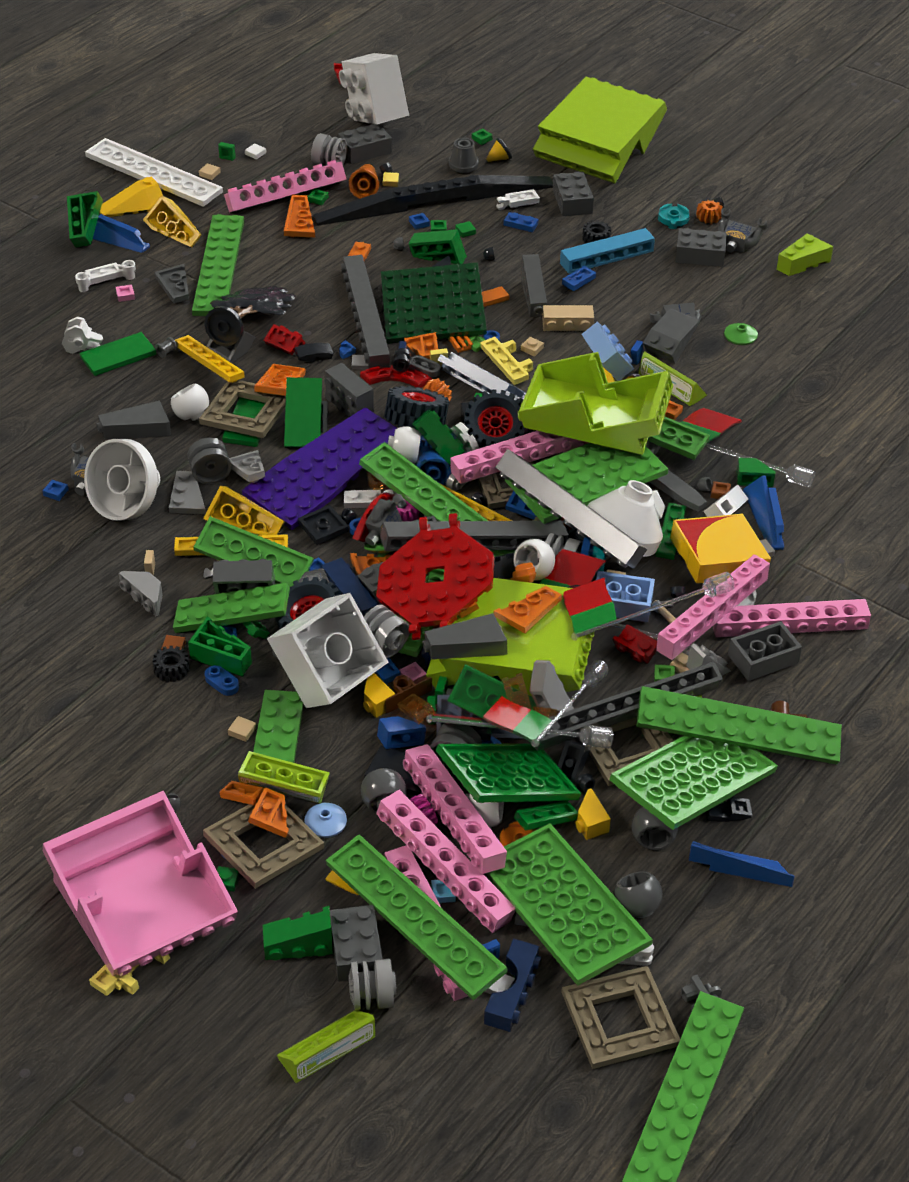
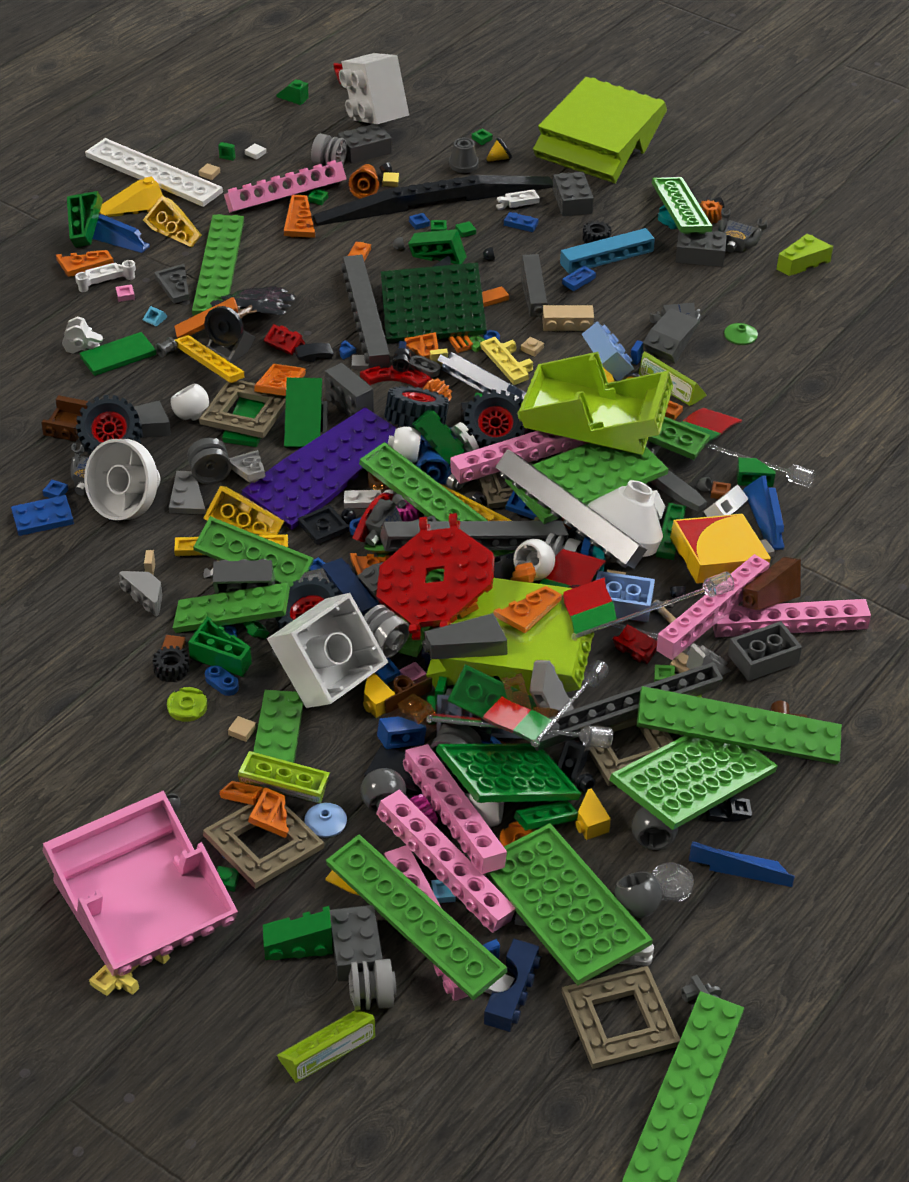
(42, 515): none -> blue plate
(63, 420): none -> reddish brown panel
(79, 263): none -> orange wing
(93, 430): none -> black wheel
(154, 316): none -> medium azure slope
(187, 704): none -> lime tile
(196, 322): none -> orange tile
(295, 92): none -> green slope
(675, 881): none -> clear tile
(682, 205): none -> bright green plate
(775, 585): none -> reddish brown slope

